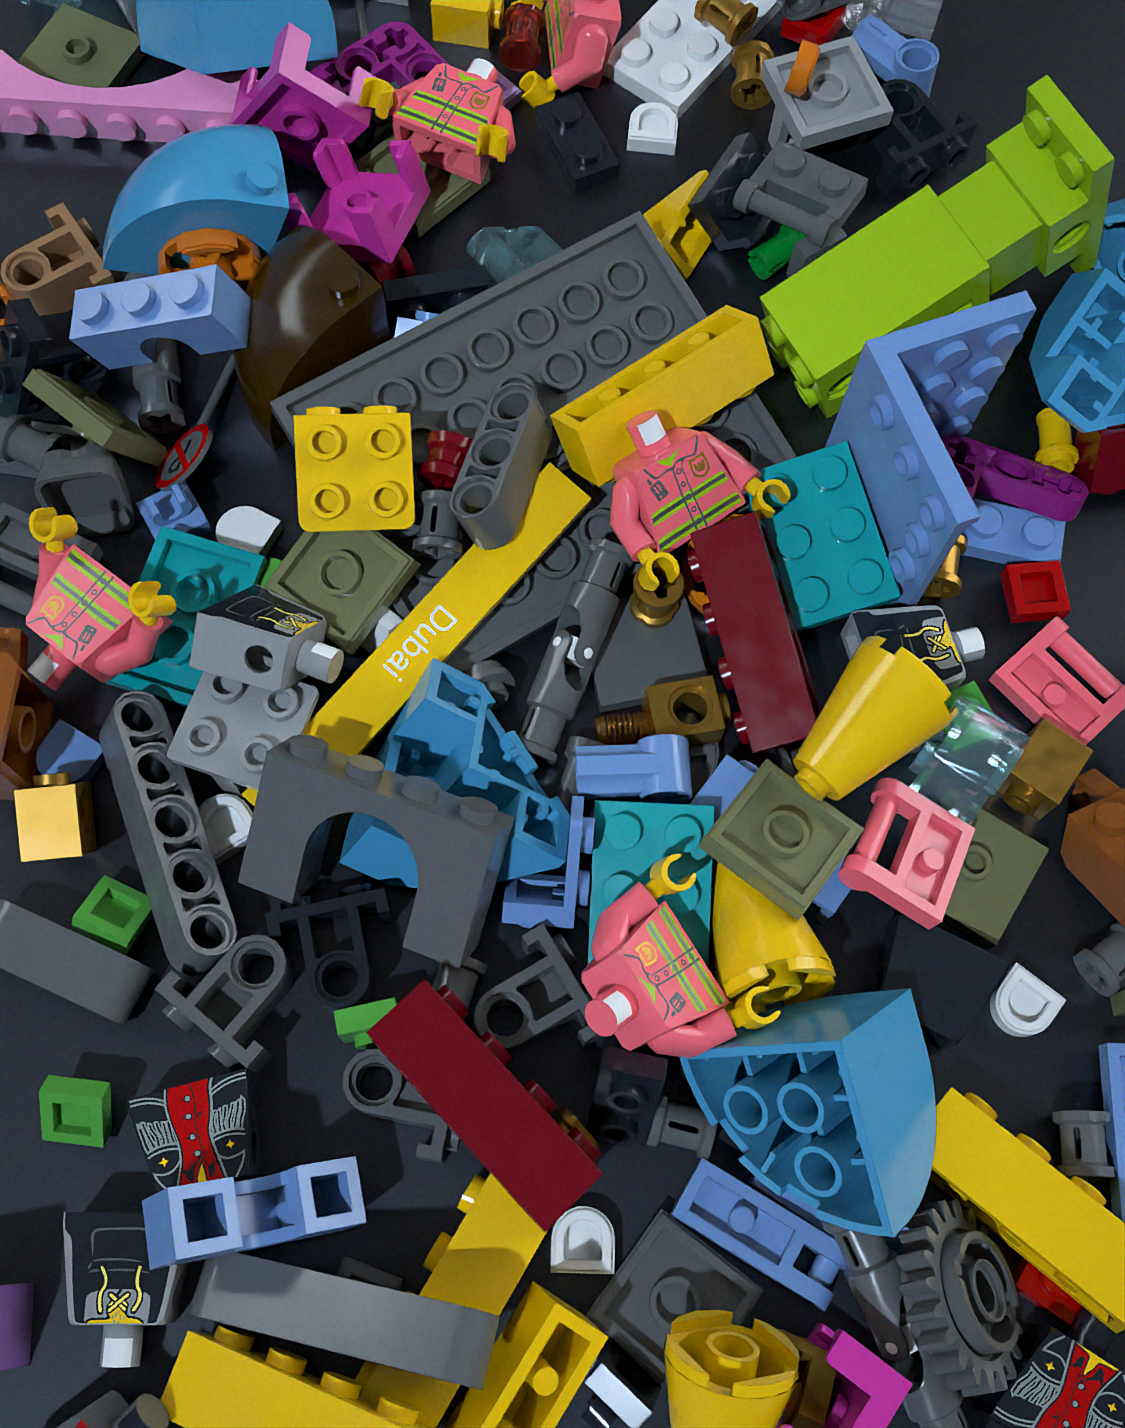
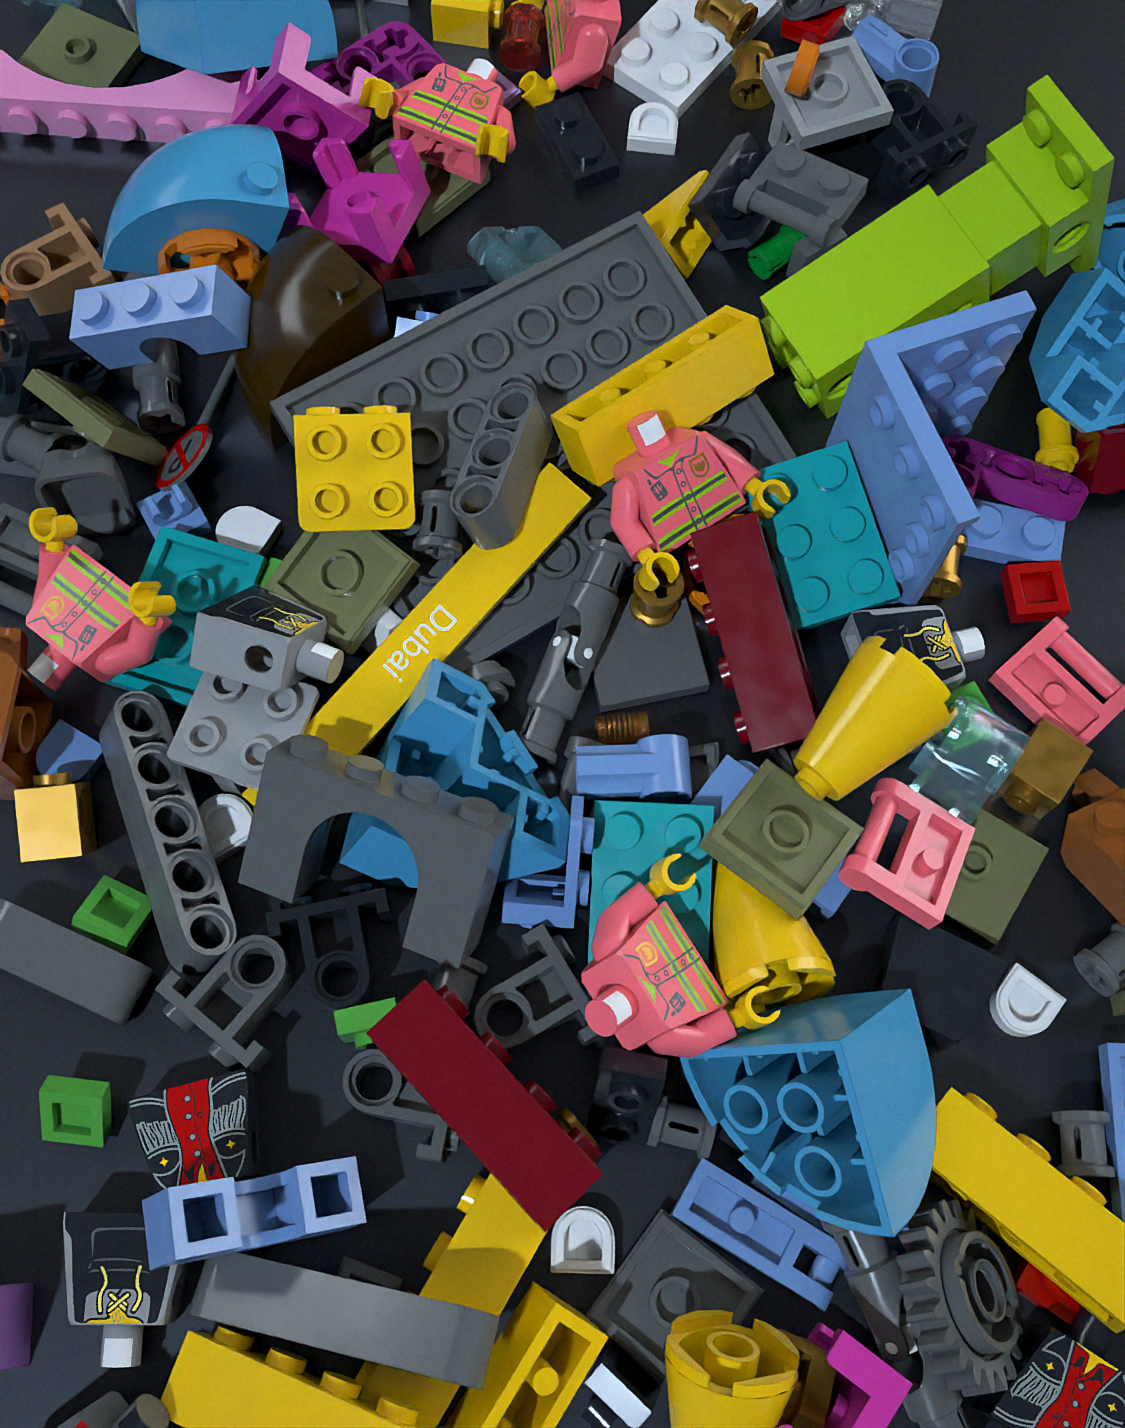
(445, 459): dark red wheel -> none
(695, 693): pearl gold brick -> none

